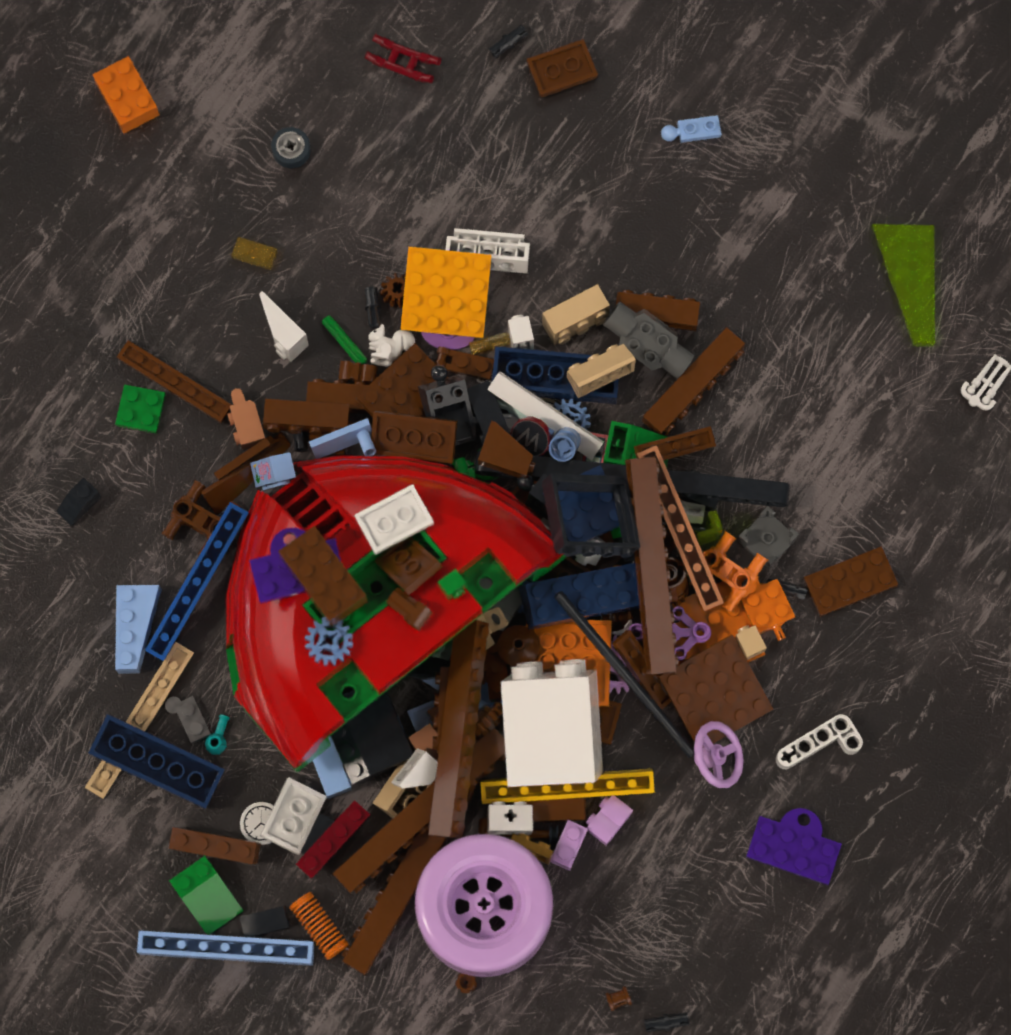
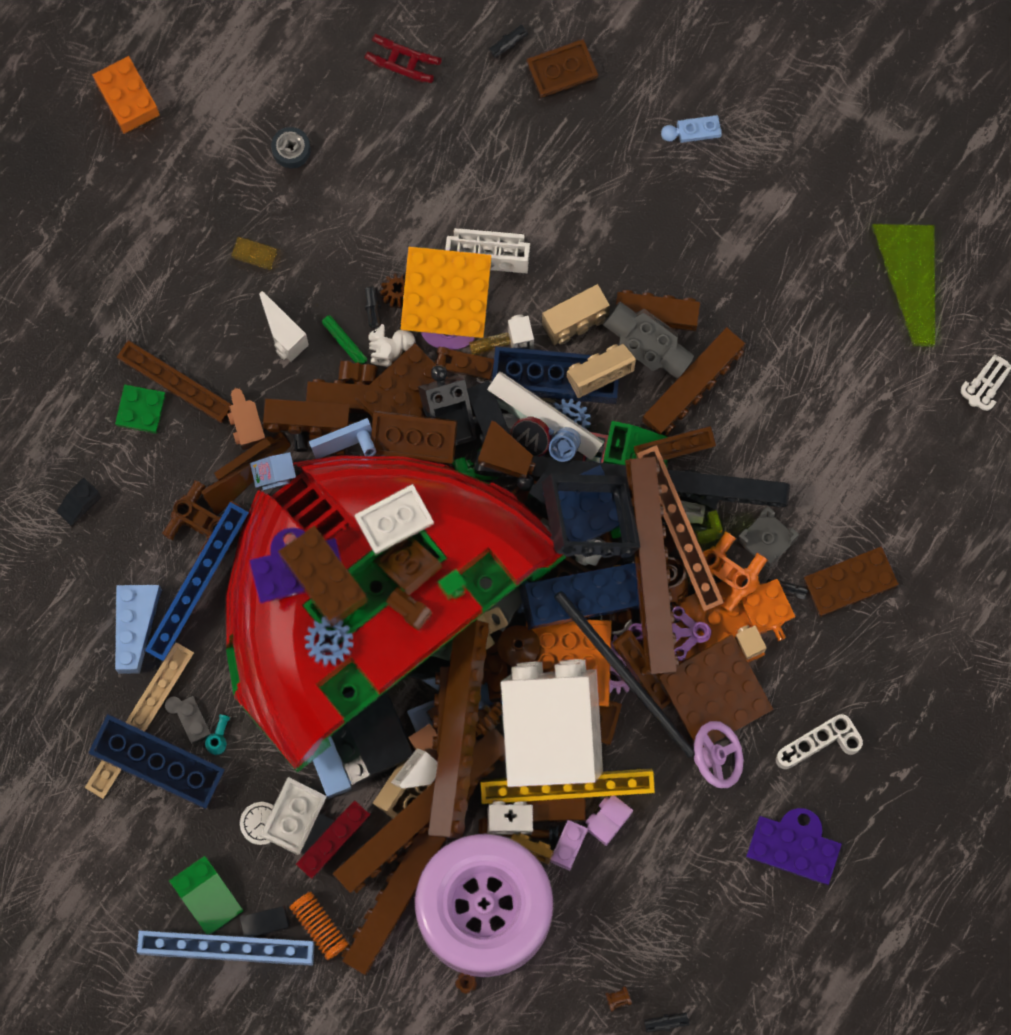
(214, 845): reddish brown brick -> none

